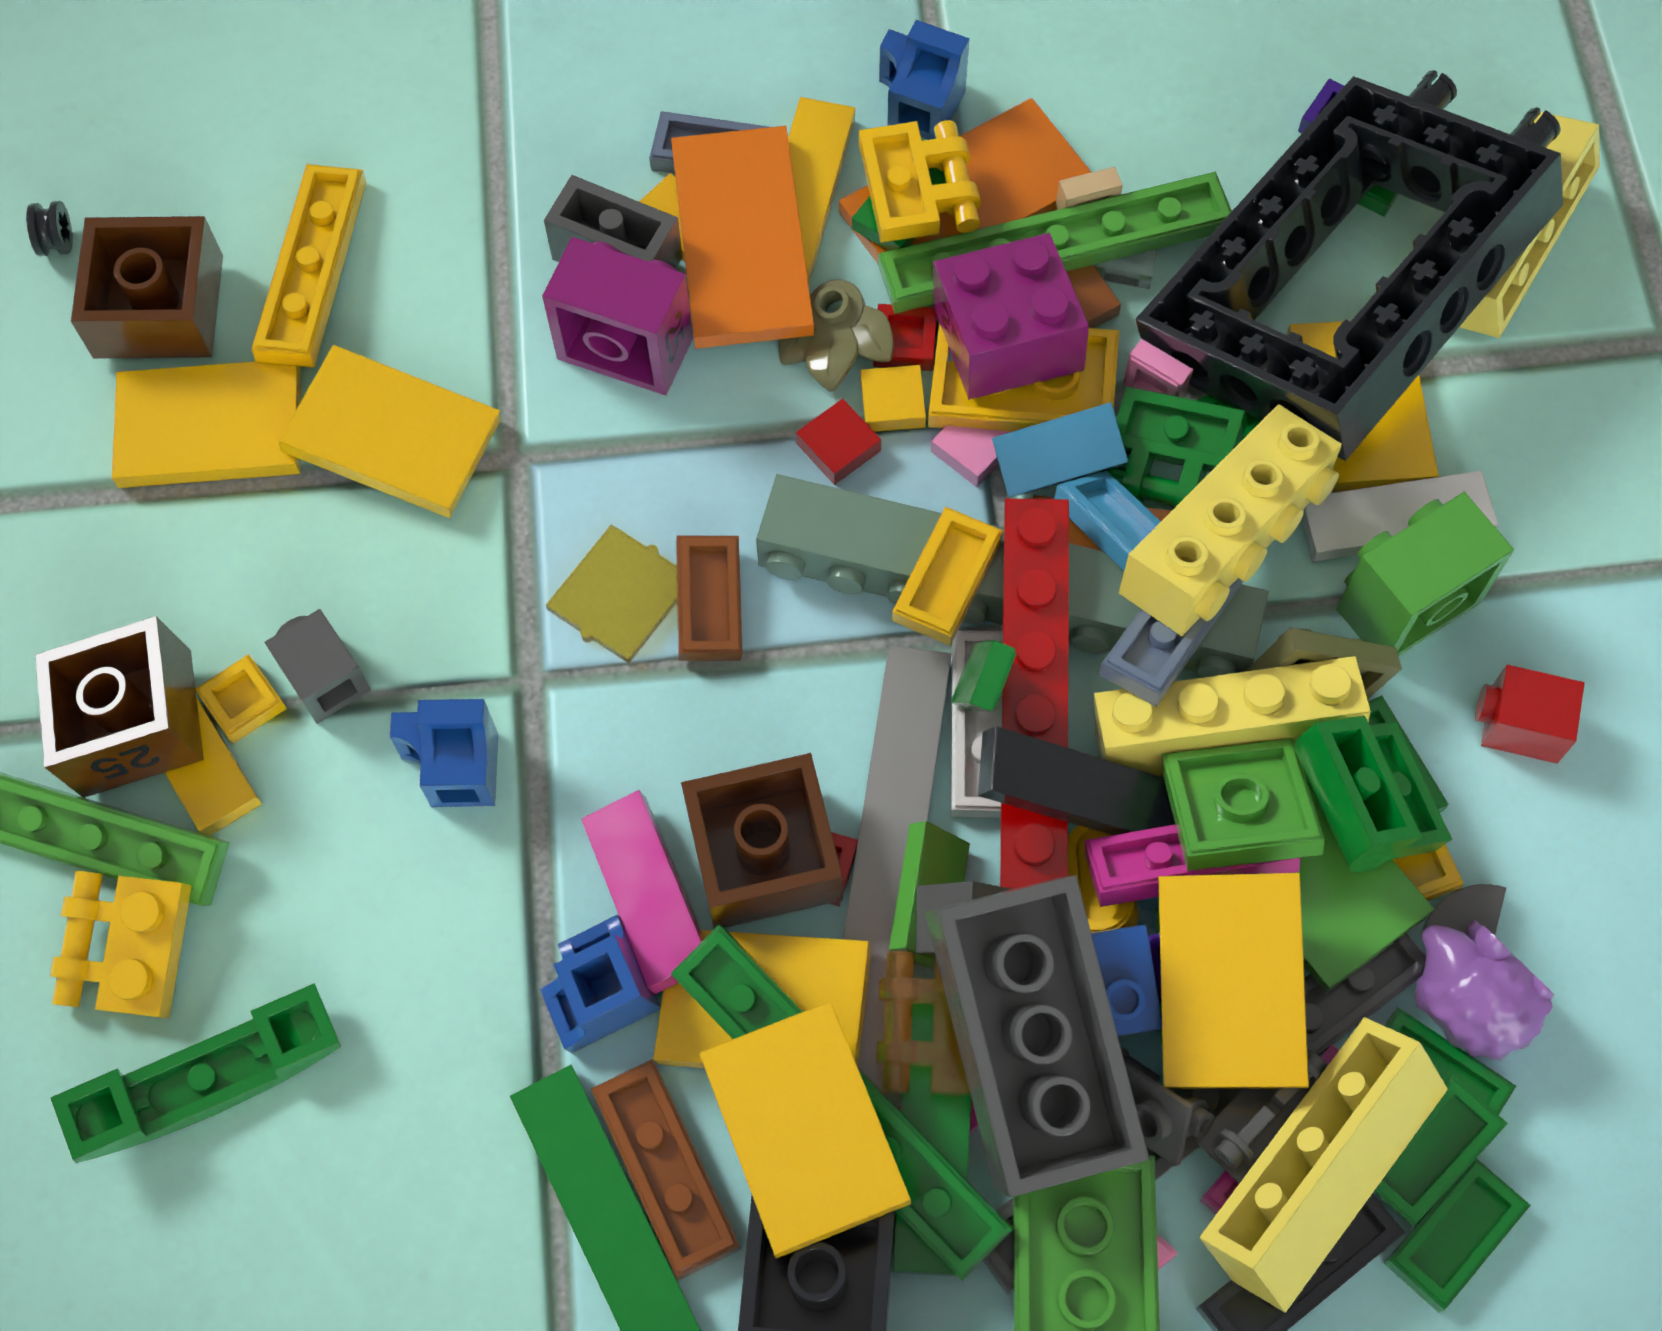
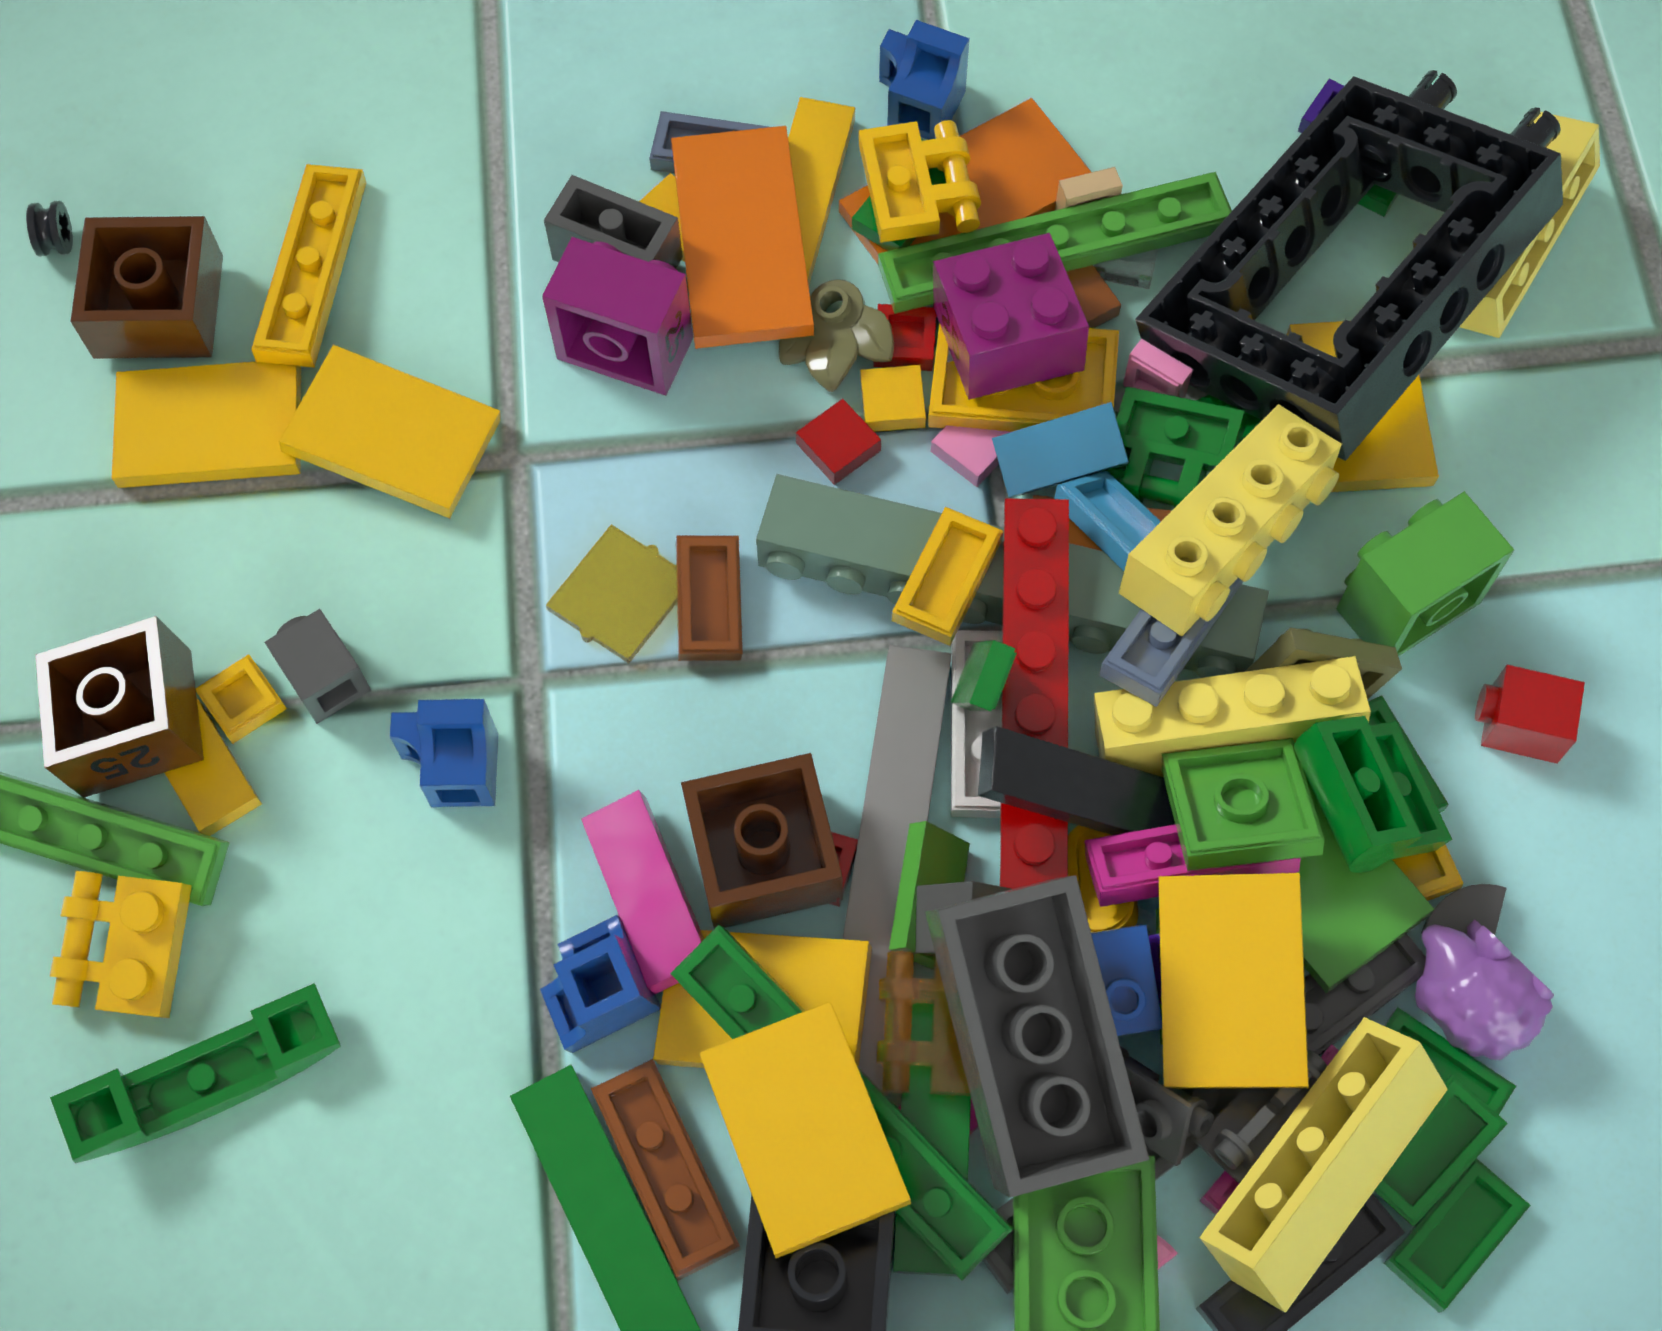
(1356, 516): white tile -> none

